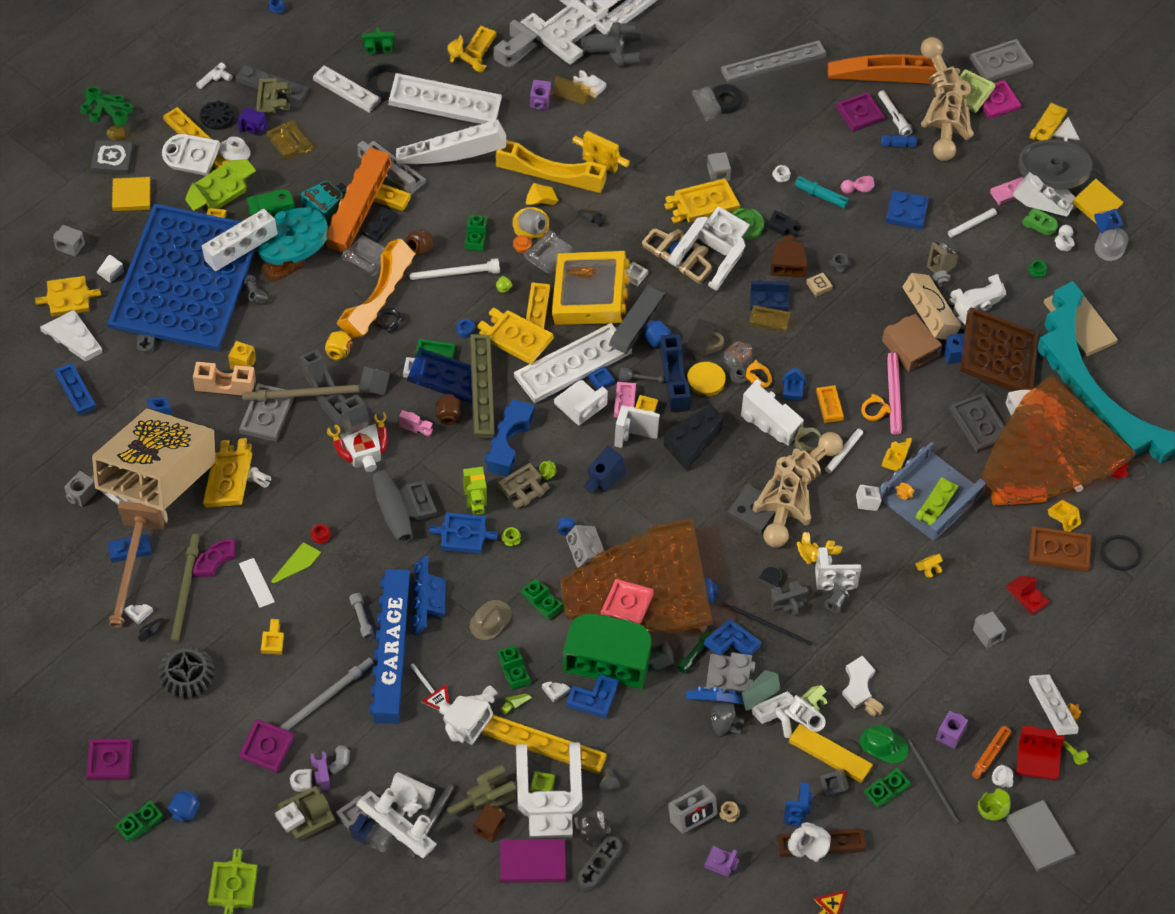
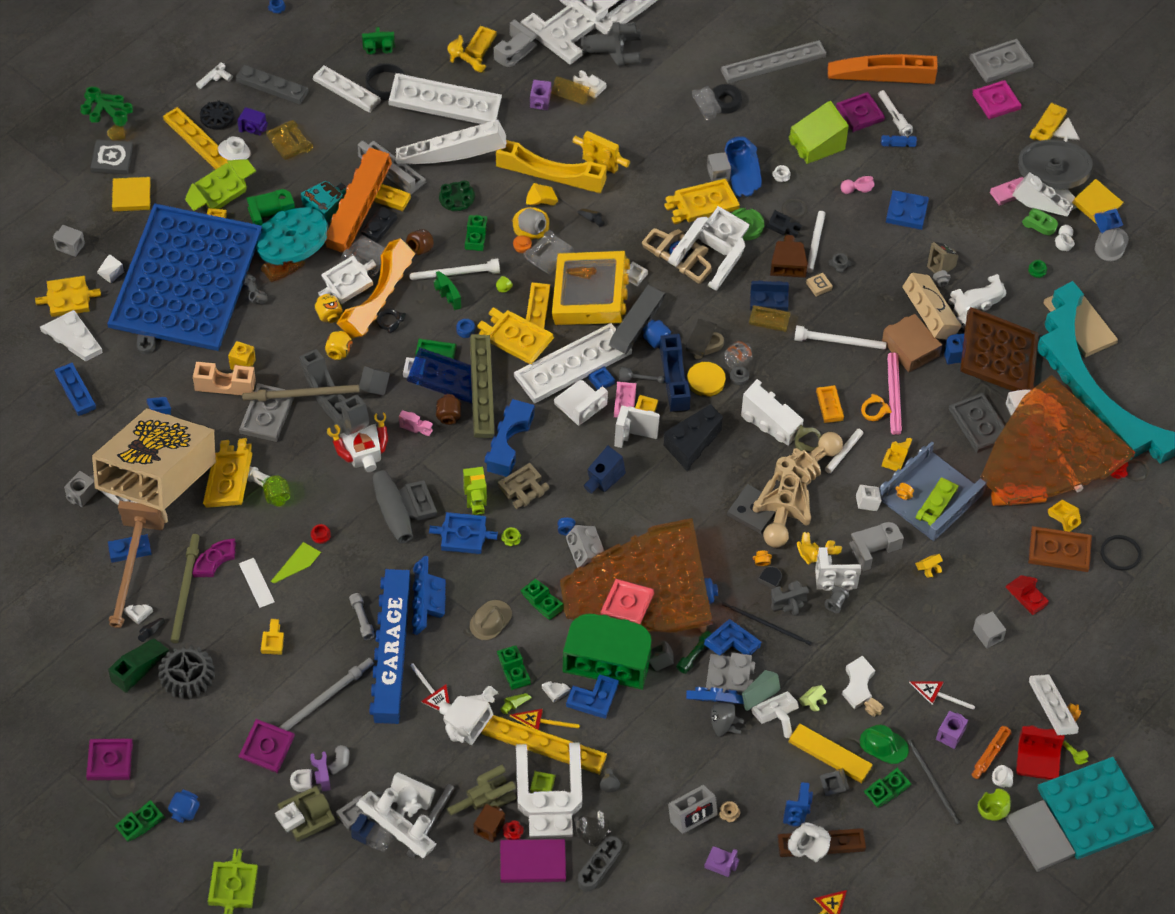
(136, 664): none -> dark green slope
(192, 153): white plate -> none
(239, 239): white brick -> none
(267, 96): olive plate -> none
(276, 490): none -> clear neon green head
(328, 308): none -> yellow head
(347, 279): none -> white plate
(448, 290): none -> green slope
(456, 195): none -> dark green dish
(513, 835): none -> red plate
(533, 720): none -> piece
(547, 470): lime plate -> none
(744, 166): none -> blue hair
(752, 377): light orange piece -> none
(762, 558): none -> light orange plate
(793, 385): blue tile -> none
(802, 712): white piece -> none
(803, 334): none -> white piece
(815, 241): none -> white bar
(820, 133): none -> lime slope
(821, 192): teal pin -> none
(873, 540): none -> light grey piece
(931, 690): none -> piece
(946, 112): tan piece -> none
(971, 223): white bar -> none
(980, 90): yellowish green tile -> none
(1095, 807): none -> teal plate

